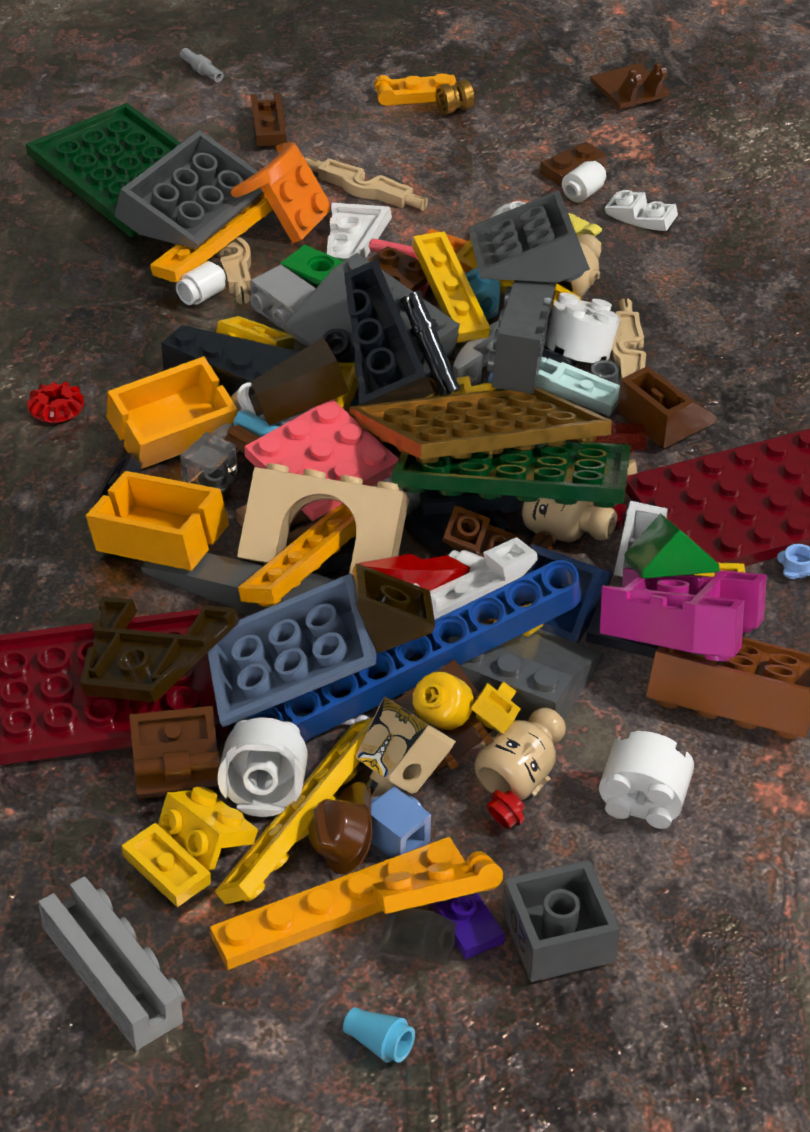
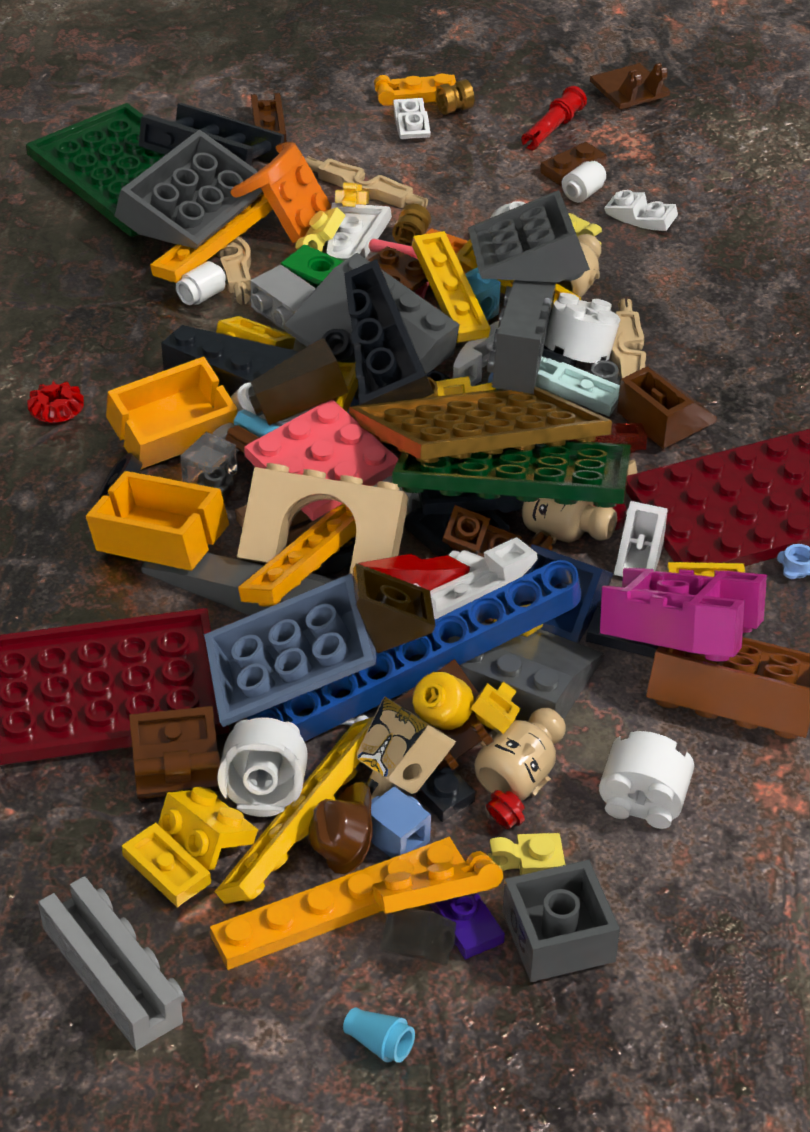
(146, 663): dark brown wing -> none
(201, 65): light grey bar -> none
(237, 136): none -> black fence
(322, 228): none -> light yellow plate
(351, 195): none -> yellow plate
(411, 118): none -> white slope
(412, 222): none -> pearl gold wheel
(424, 329): black pin -> none
(446, 793): none -> black plate
(529, 853): none -> light yellow plate
(560, 112): none -> red pin
(667, 552): green slope -> none

